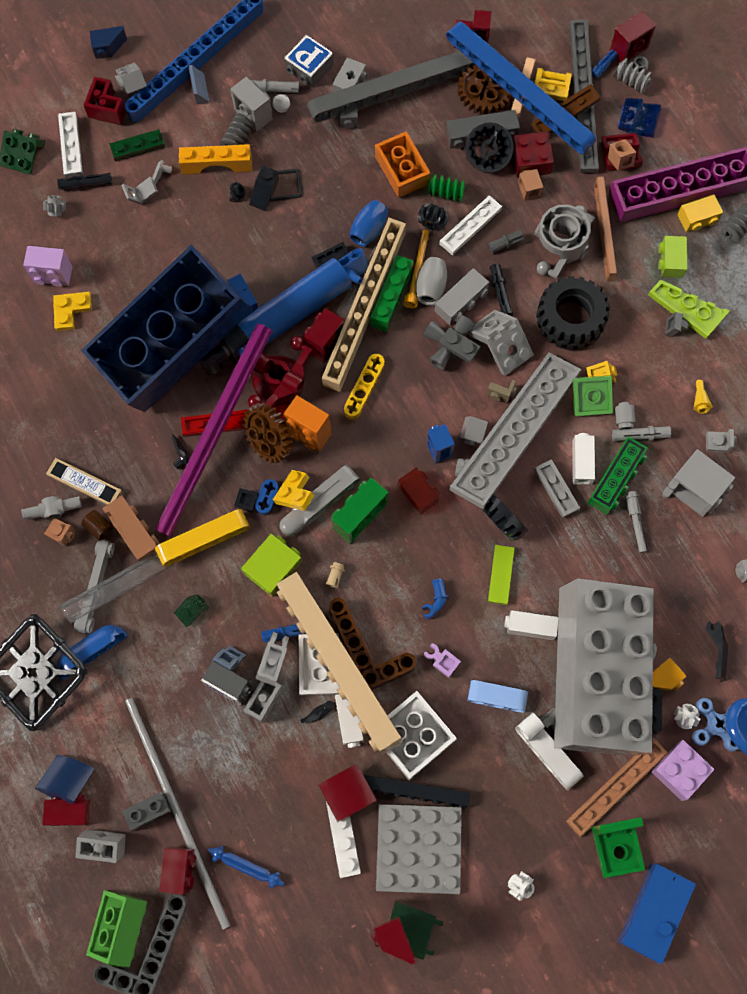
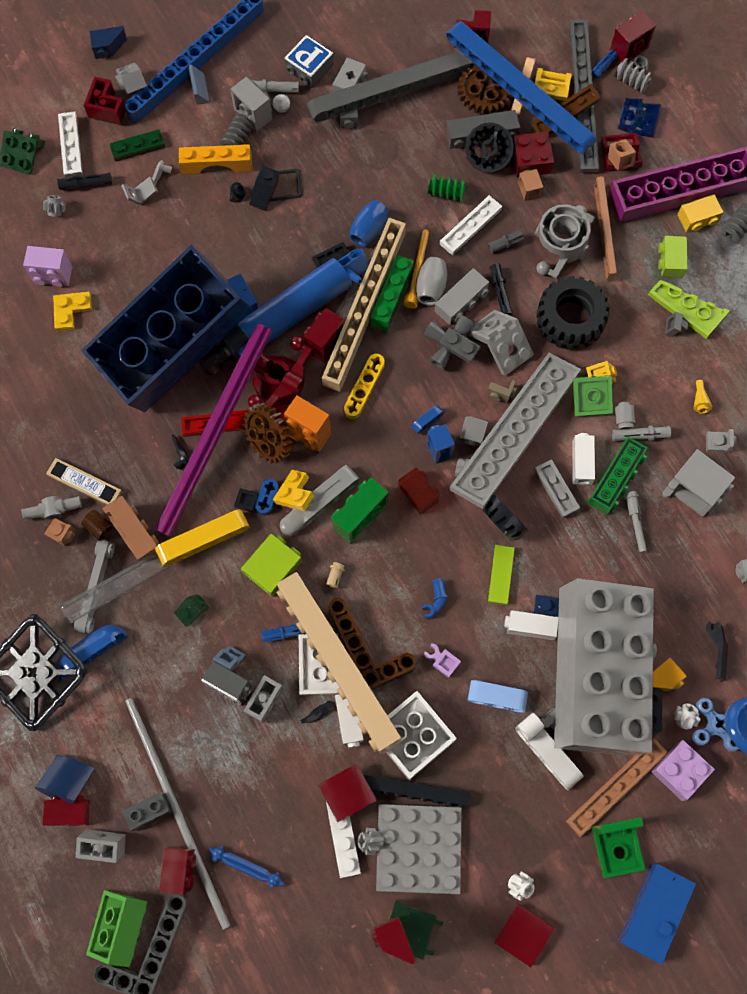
(272, 660): light grey hinge -> none
(370, 841): none -> light grey gear
(402, 164): orange brick -> none
(428, 419): none -> blue beam
(432, 216): black gear -> none
(524, 935): none -> dark red slope
(546, 606): none -> dark blue plate

